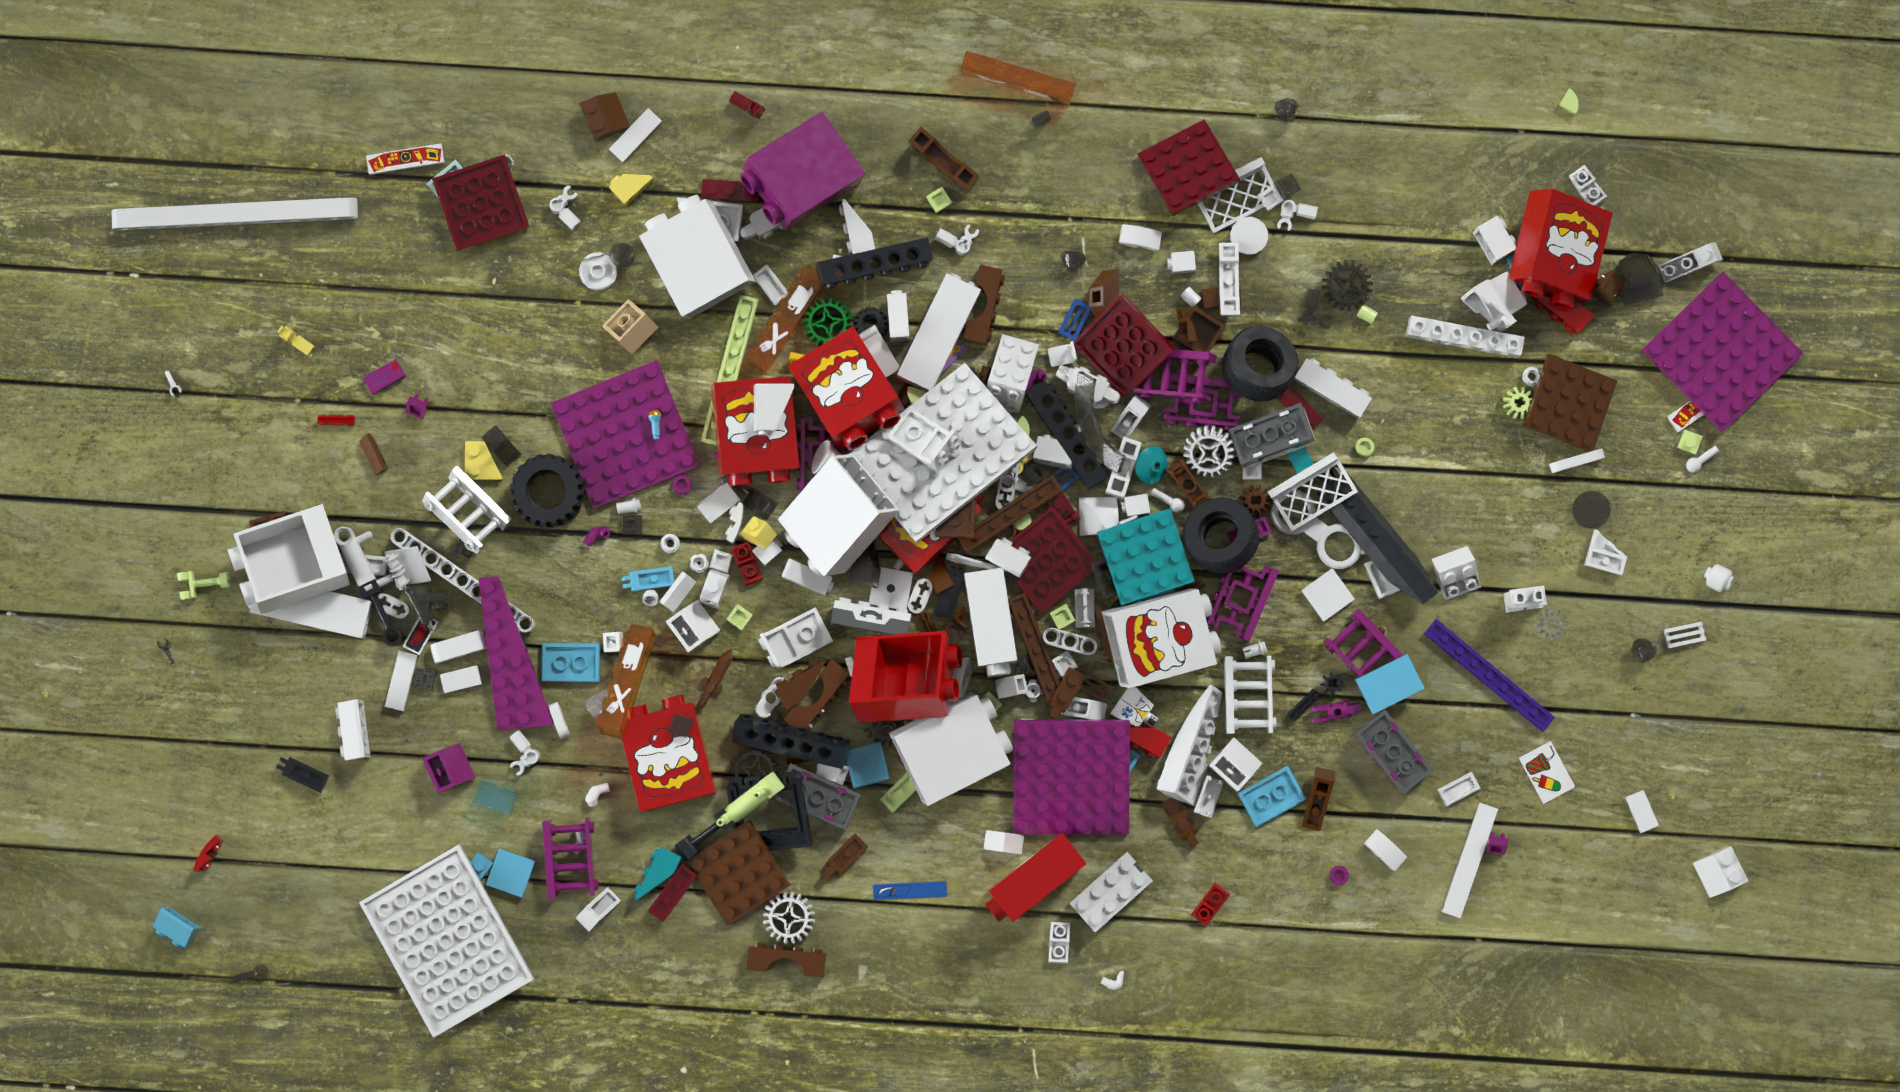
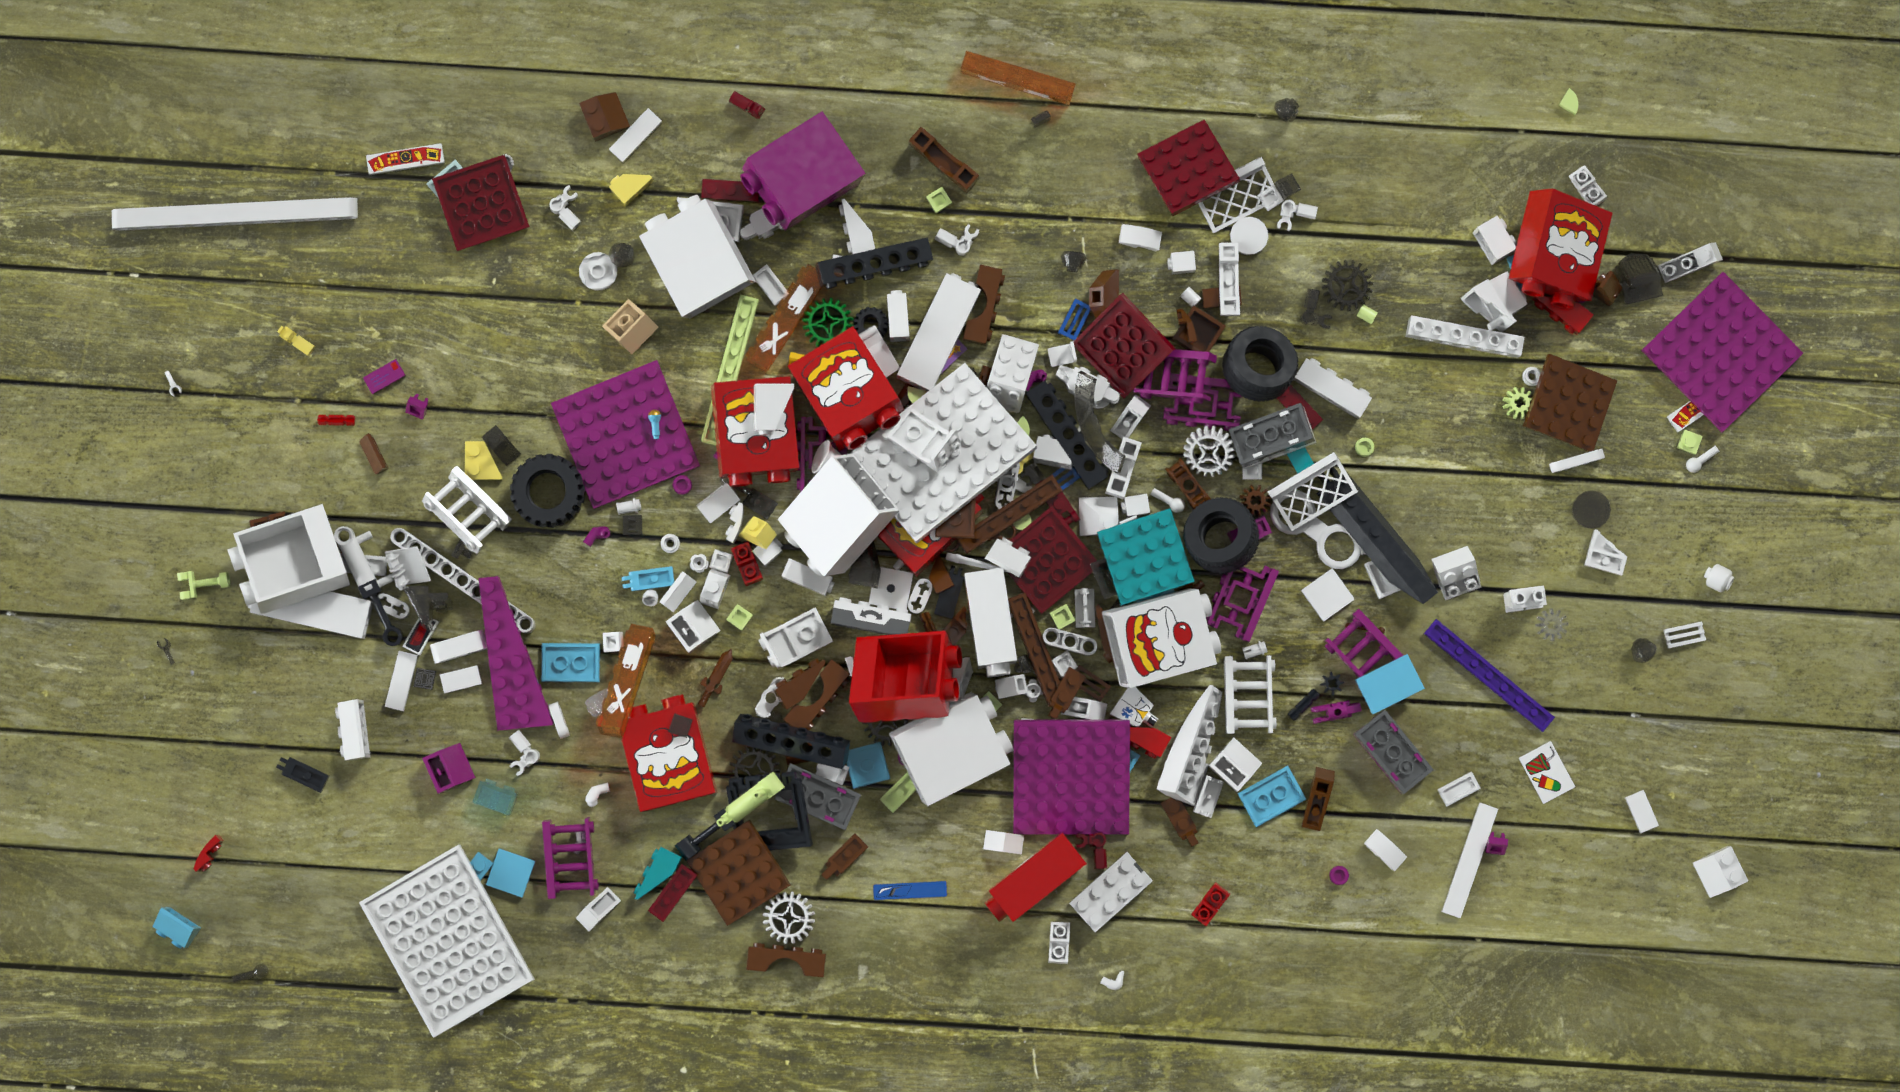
(1100, 854): none -> dark red bar
(1145, 465): teal dish -> none

